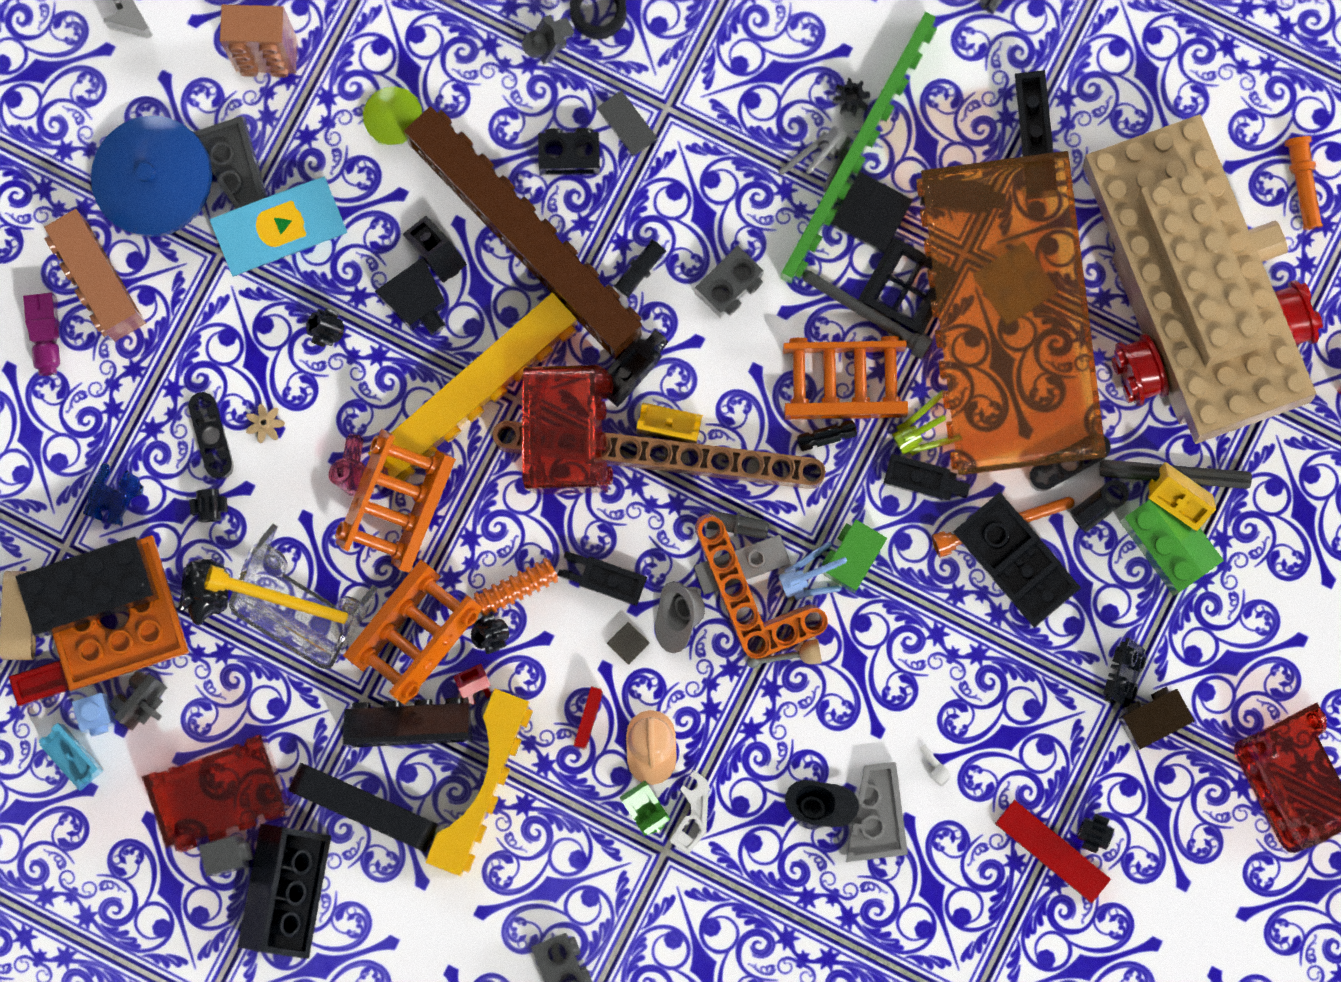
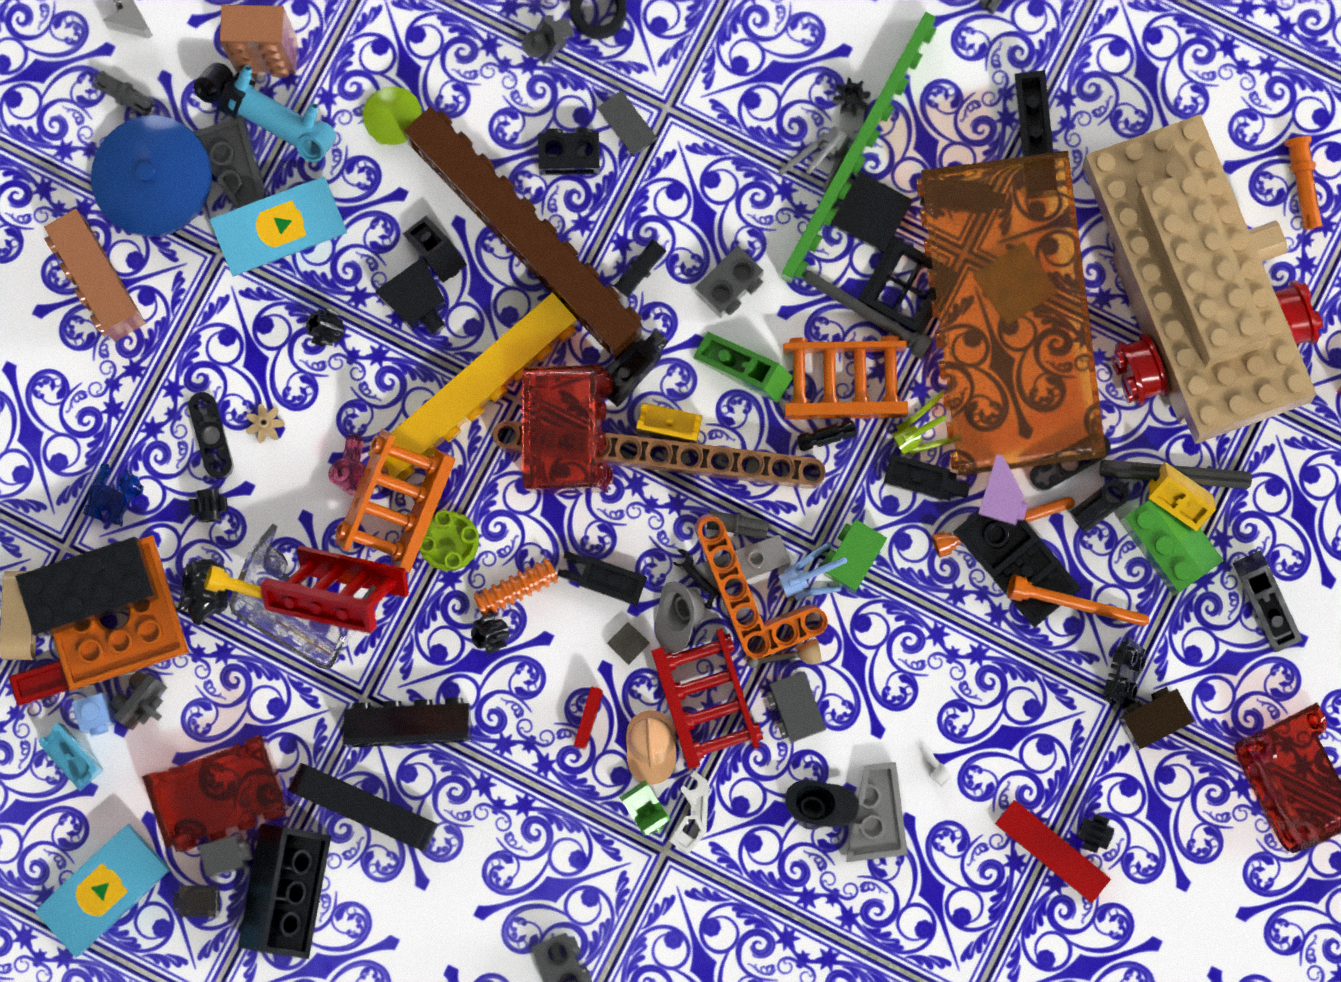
(43, 331): magenta piece -> none
(102, 890): none -> medium azure slope
(124, 93): none -> dark grey pin
(197, 901): none -> clear smoke brick
(239, 97): none -> medium azure piece
(329, 607): none -> red fence
(392, 615): orange fence -> none
(450, 541): none -> lime dish
(454, 844): yellow arch -> none
(473, 681): red tile -> none
(676, 692): none -> red fence
(688, 566): none -> black piece
(744, 366): none -> bright green slope
(796, 708): none -> dark grey brick
(1003, 495): none -> lavender slope
(1021, 589): none -> orange piece
(1267, 601): none -> black slope

